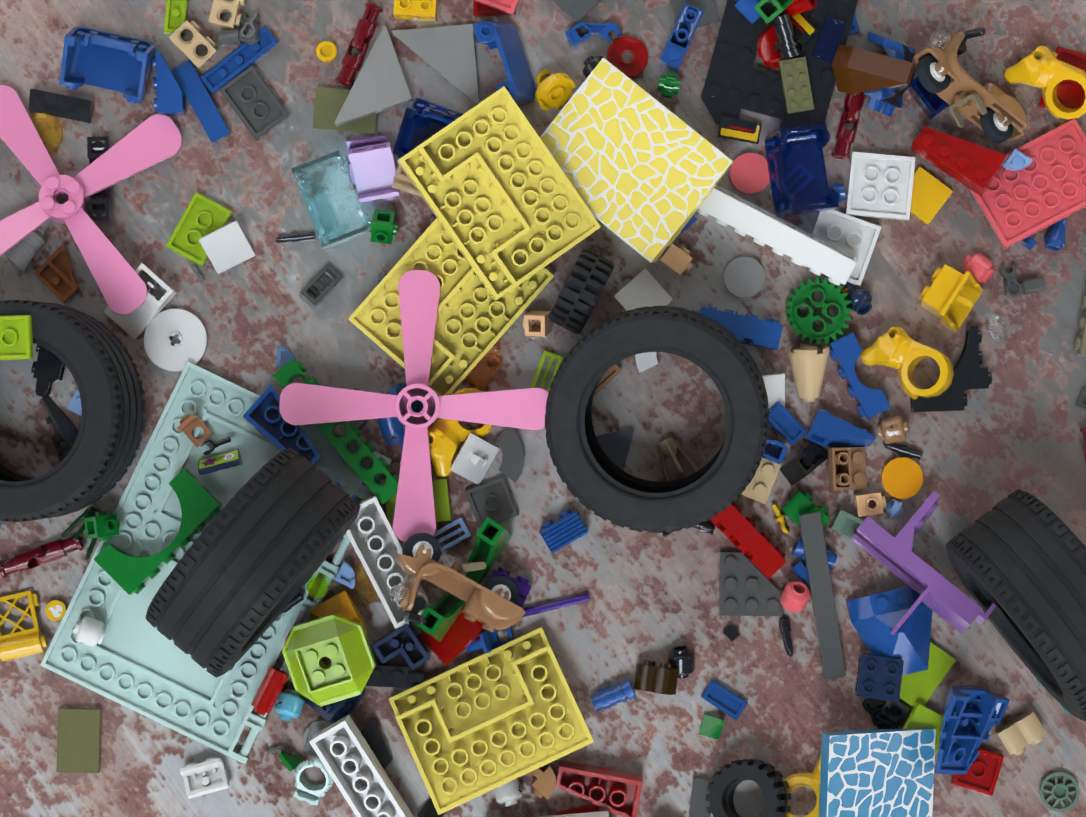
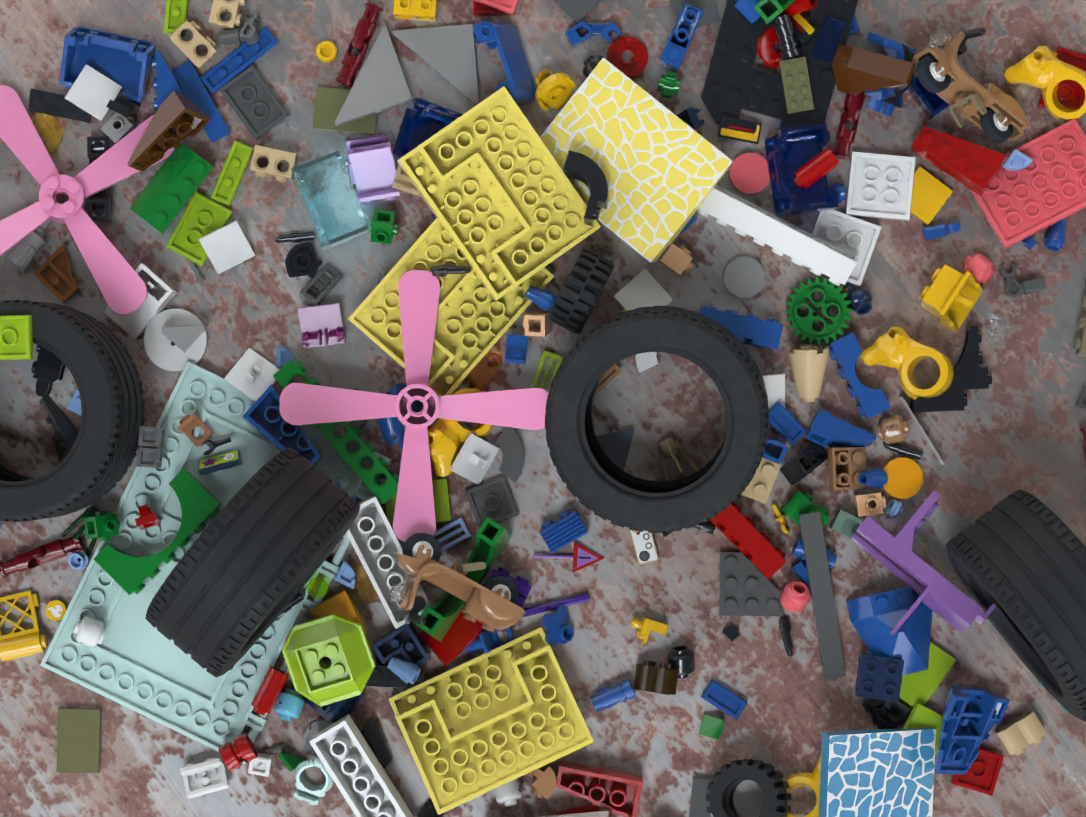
(74, 560): none -> light blue plate
(93, 92): none -> white piece
(118, 127): none -> light grey brick
(123, 107): none -> black slope
(147, 518): none -> red tile
(151, 447): none -> flat silver hips
(171, 124): none -> reddish brown wedge
(171, 188): none -> green slope
(183, 336): none -> light grey slope
(232, 173): none -> lime tile
(237, 752): none -> red wheel
(252, 375): none -> white piece
(260, 765): none -> white tile
(275, 158): none -> tan brick
(302, 261): none -> black animal
(321, 325): none -> hinge
(404, 670): none -> medium blue cone
(443, 270): none -> black piece
(516, 349): none -> blue bracket
(542, 298): none -> blue cone
(557, 627): none -> blue plate
(581, 557): none -> piece
(588, 172): none -> black arch
(644, 546): none -> white tile
(646, 625): none -> yellow piece
(689, 116): none -> dark blue tile
(815, 168): none -> red brick
(873, 478): none -> blue cone
(921, 430): none -> white sticker
(939, 231): none -> blue bar
(1059, 791): sand green wheel -> none

